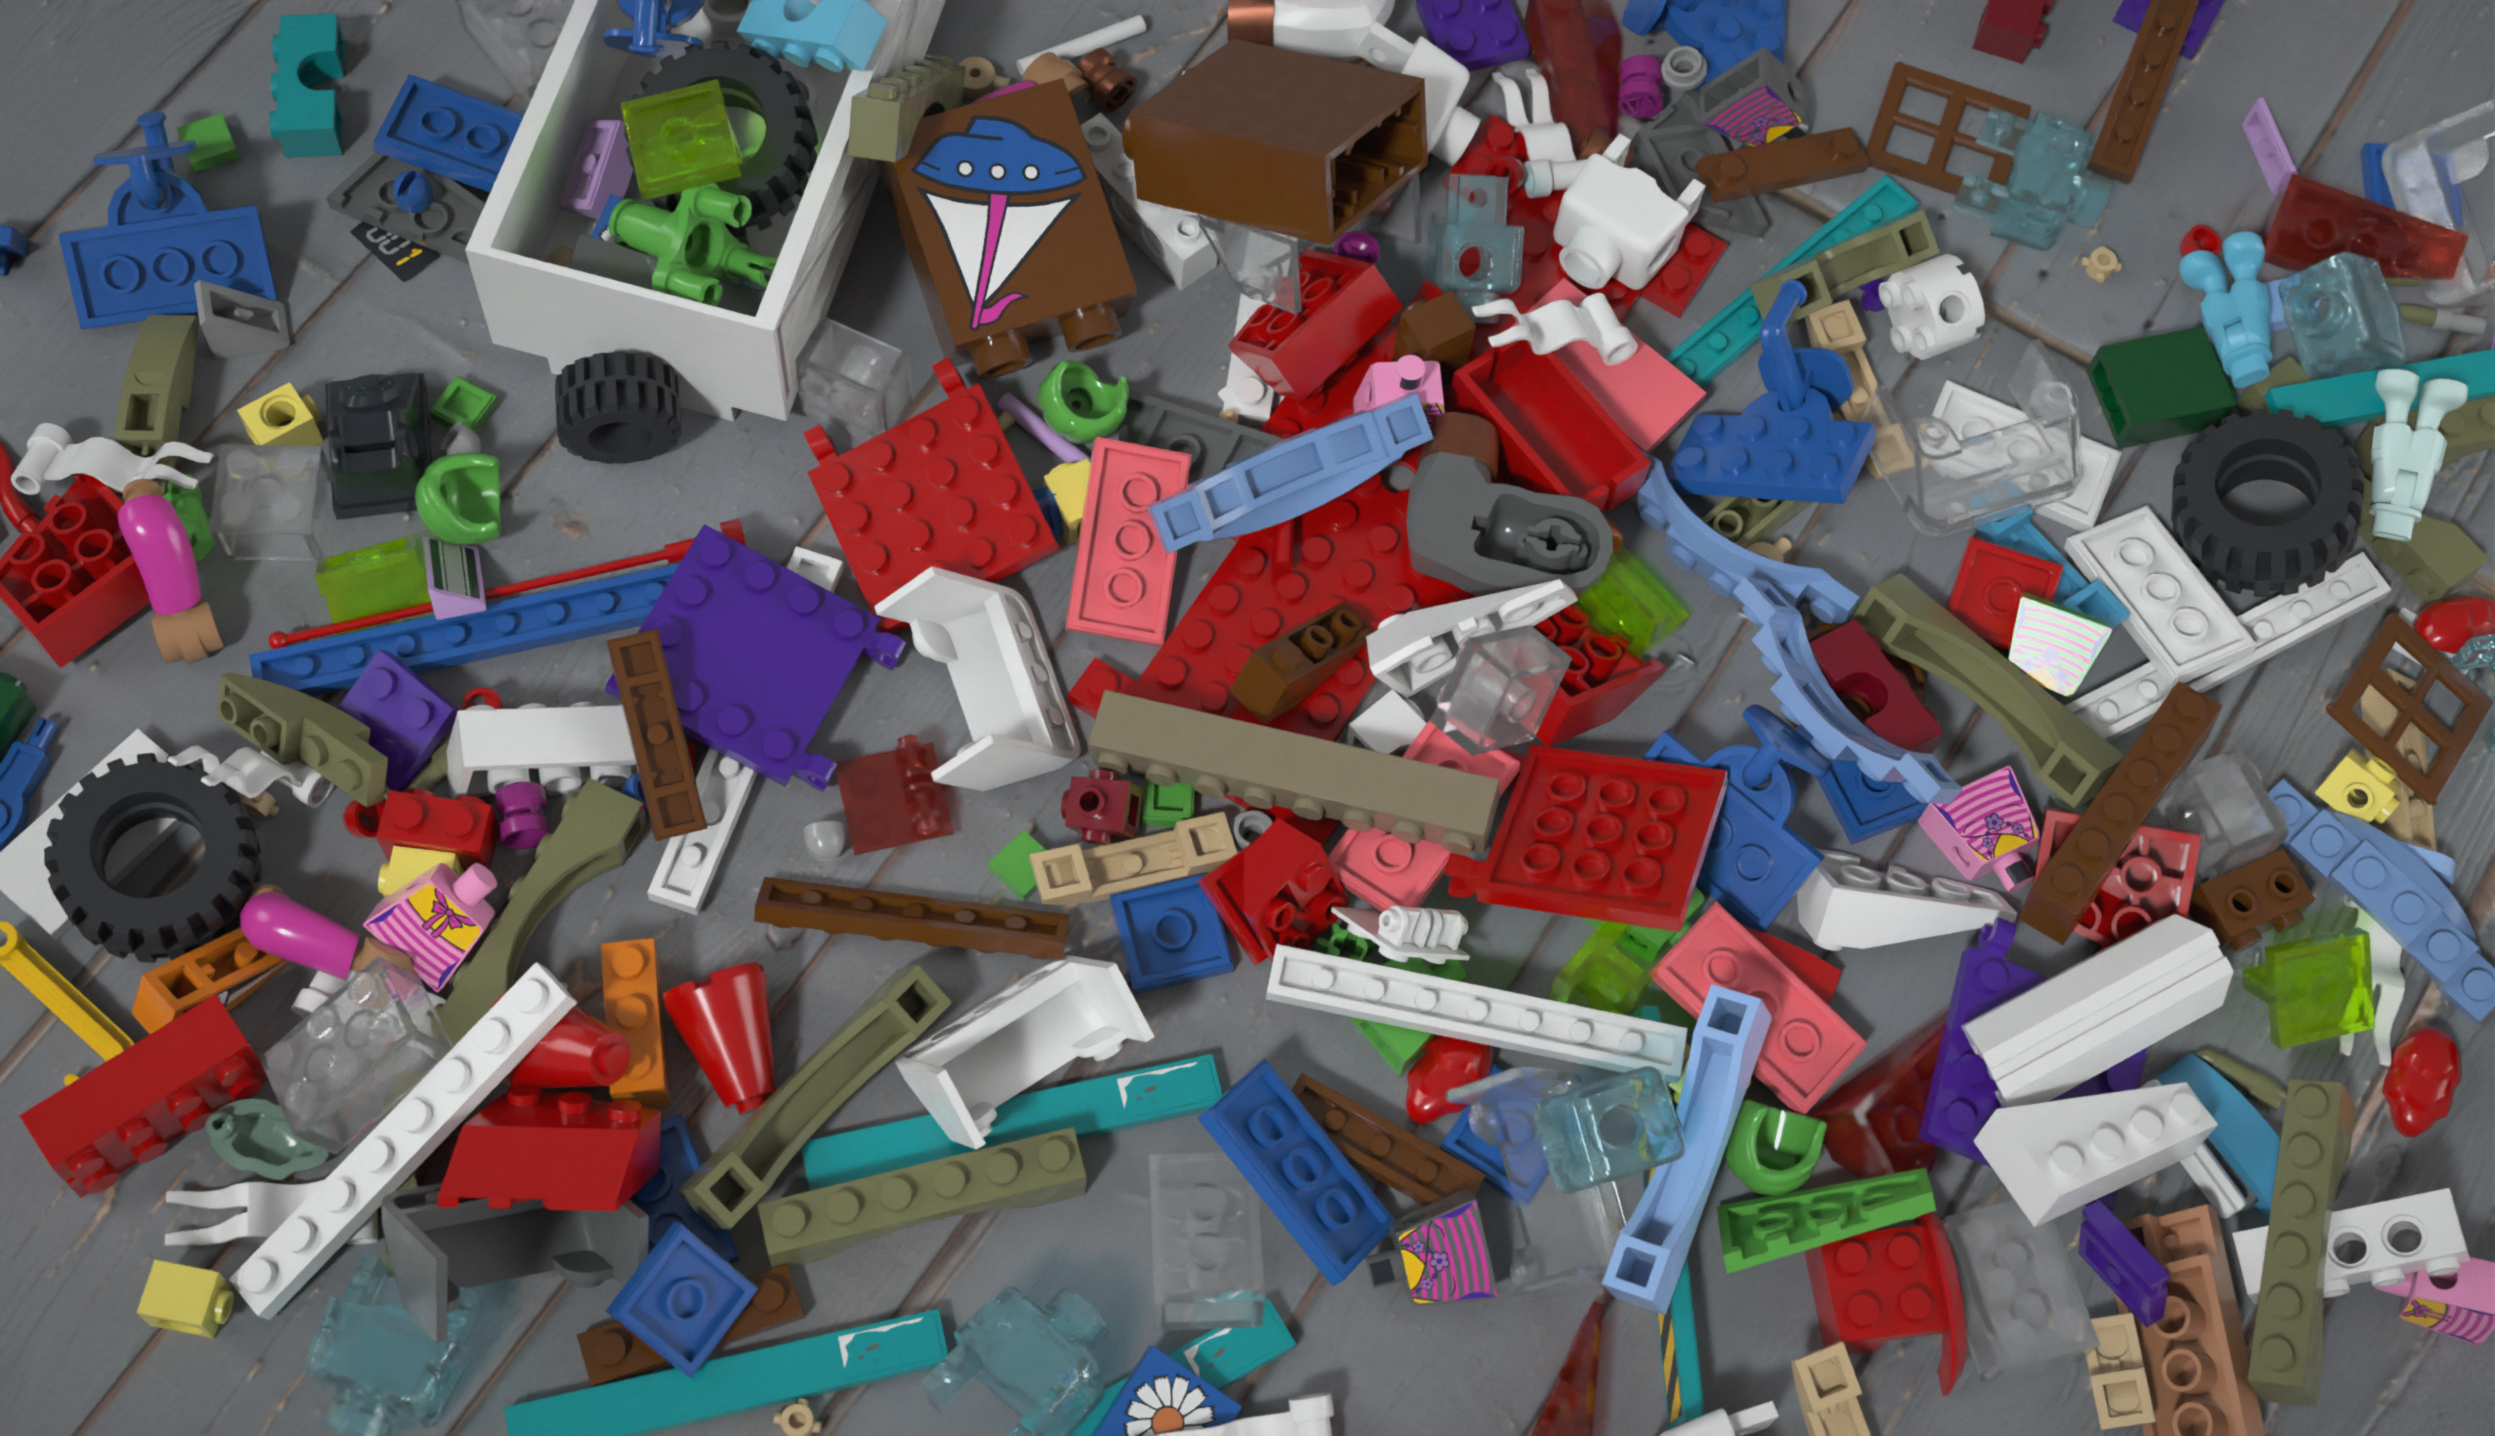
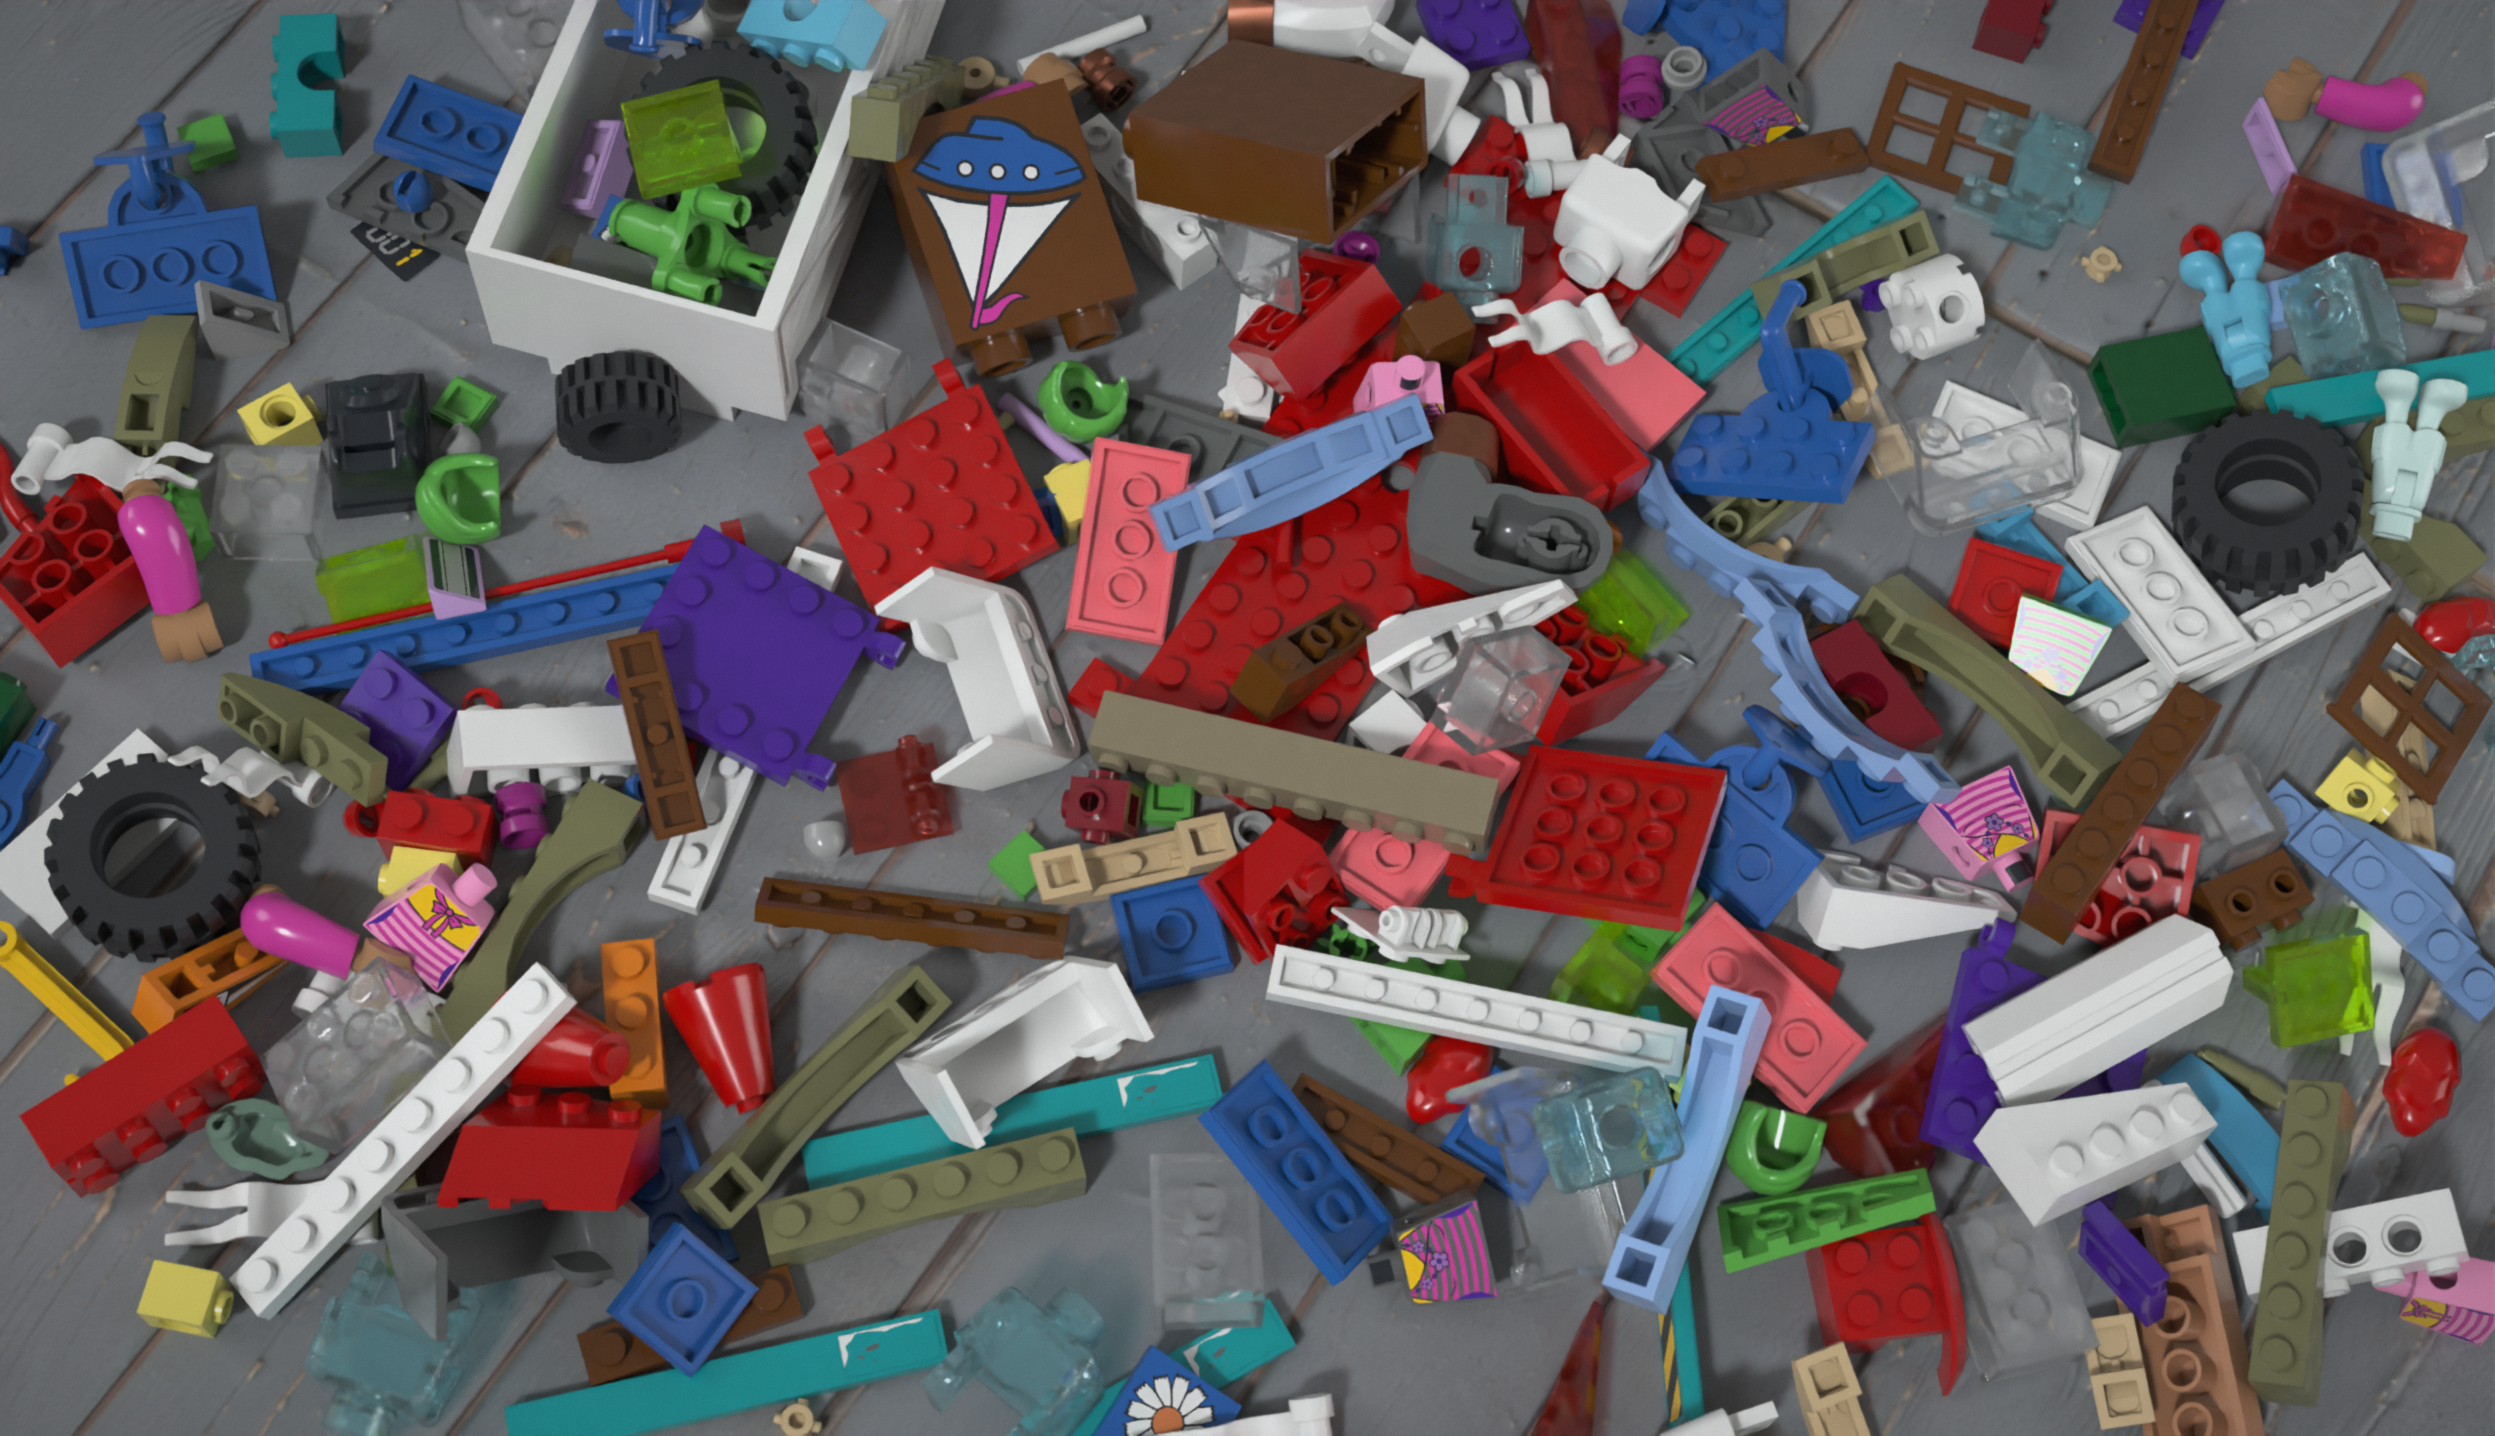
(2353, 104): none -> dark pink piece

